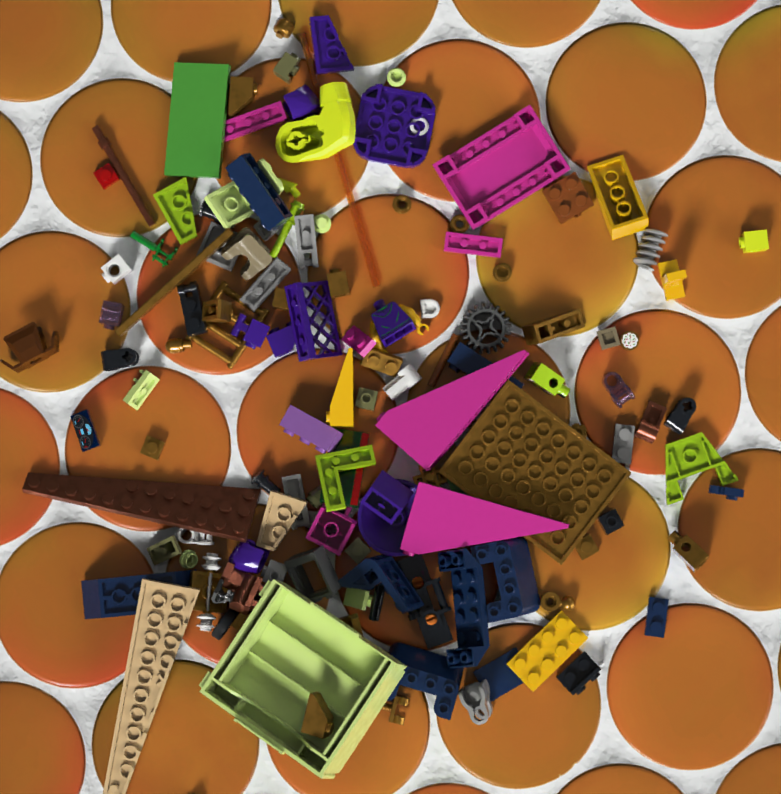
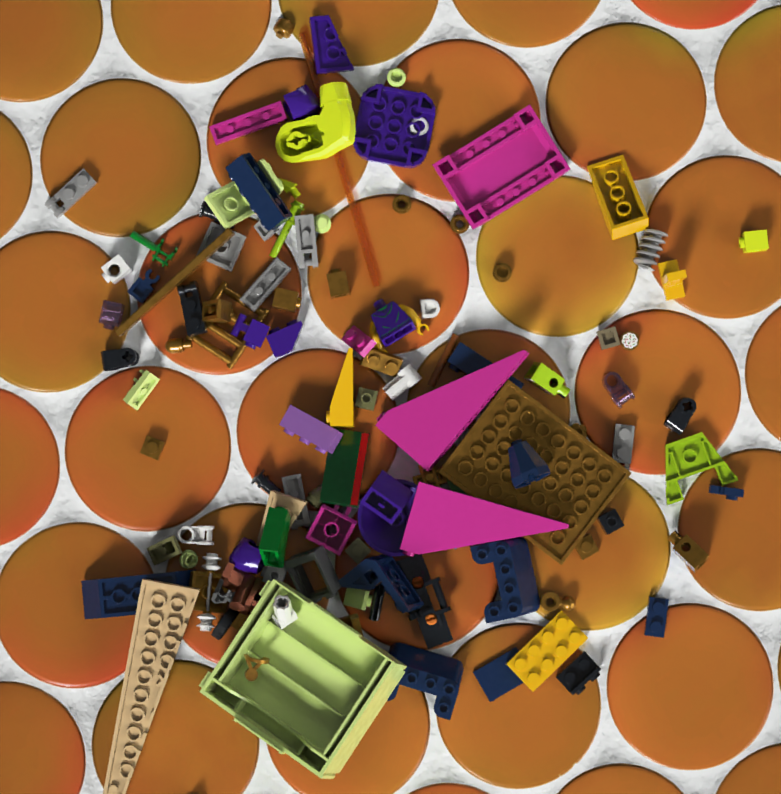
(30, 344): reddish brown piece -> none
(71, 193): none -> light grey plate
(85, 430): slope -> none
(105, 143): copper bar -> none
(106, 176): red plate -> none
(142, 288): none -> dark blue plate
(178, 210): lime wing -> none
(193, 507): copper wing -> none
(197, 120): bright green tile -> none
(241, 94): pearl gold slope -> none
(249, 245): dark tan piece -> none
(251, 673): none -> pearl gold piece
(275, 537): none -> green slope
(284, 612): none -> white piece
(287, 66): olive brick -> none
(302, 321): dark purple fence -> none
(318, 717): pearl gold slope -> none
(332, 463): lime plate -> none
(392, 707): pearl gold bar -> none
(468, 607): dark blue slope -> none
(473, 244): dark pink plate -> none
(475, 698): light grey piece -> none
(493, 313): dark grey gear -> none
(525, 464): none -> dark blue cone
(553, 327): pearl gold slope -> none
(568, 197): dark orange plate -> none
(650, 422): copper plate -> none

